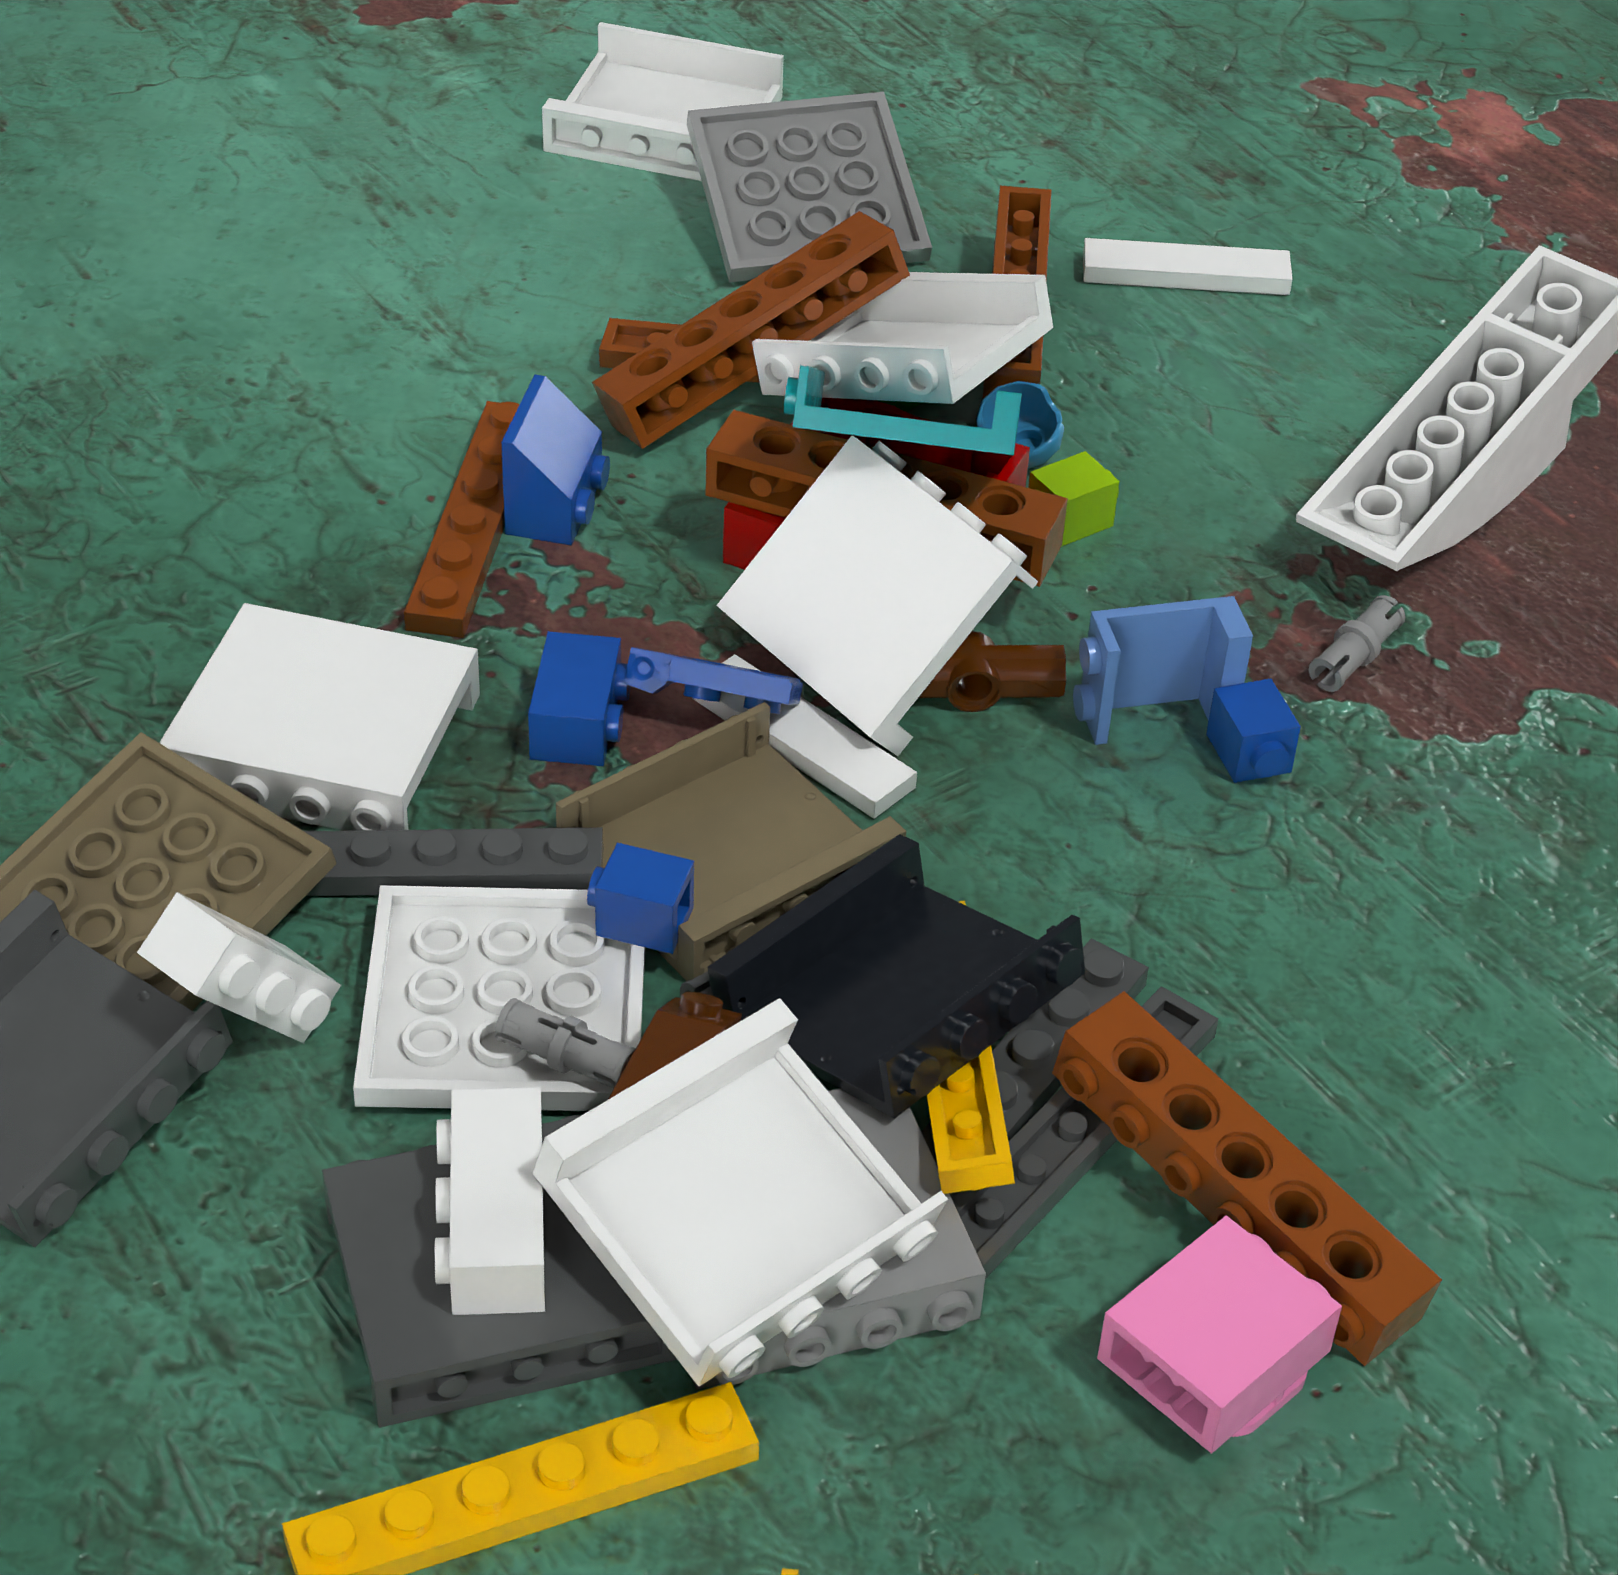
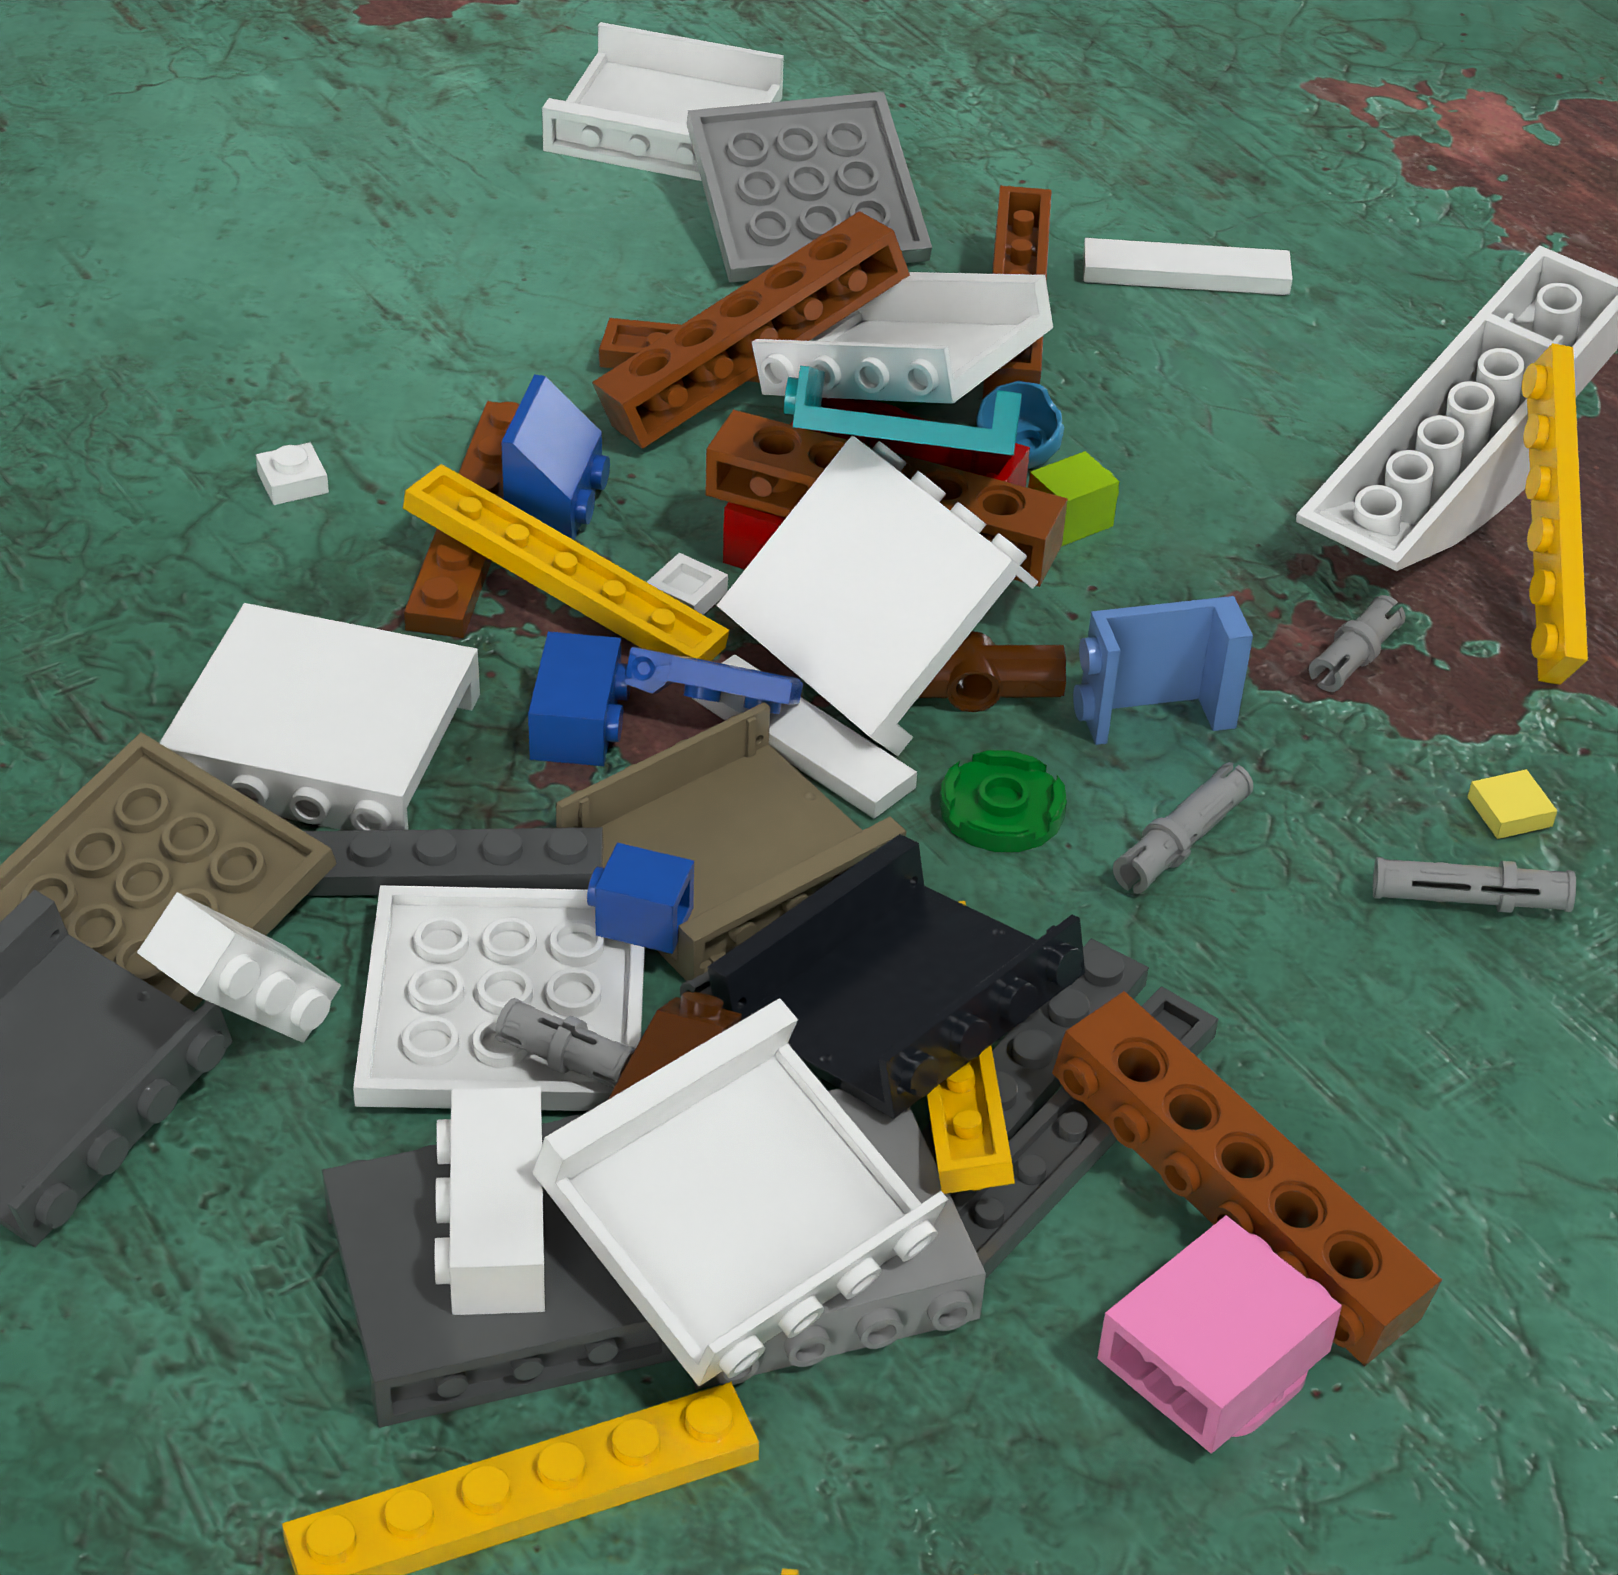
(292, 473): none -> white plate
(562, 566): none -> yellow plate
(691, 582): none -> white plate
(1002, 801): none -> green tile
(1169, 839): none -> light grey pin
(1253, 730): blue brick -> none
(1474, 884): none -> light grey pin
(1512, 804): none -> light yellow tile
(1556, 515): none -> yellow plate

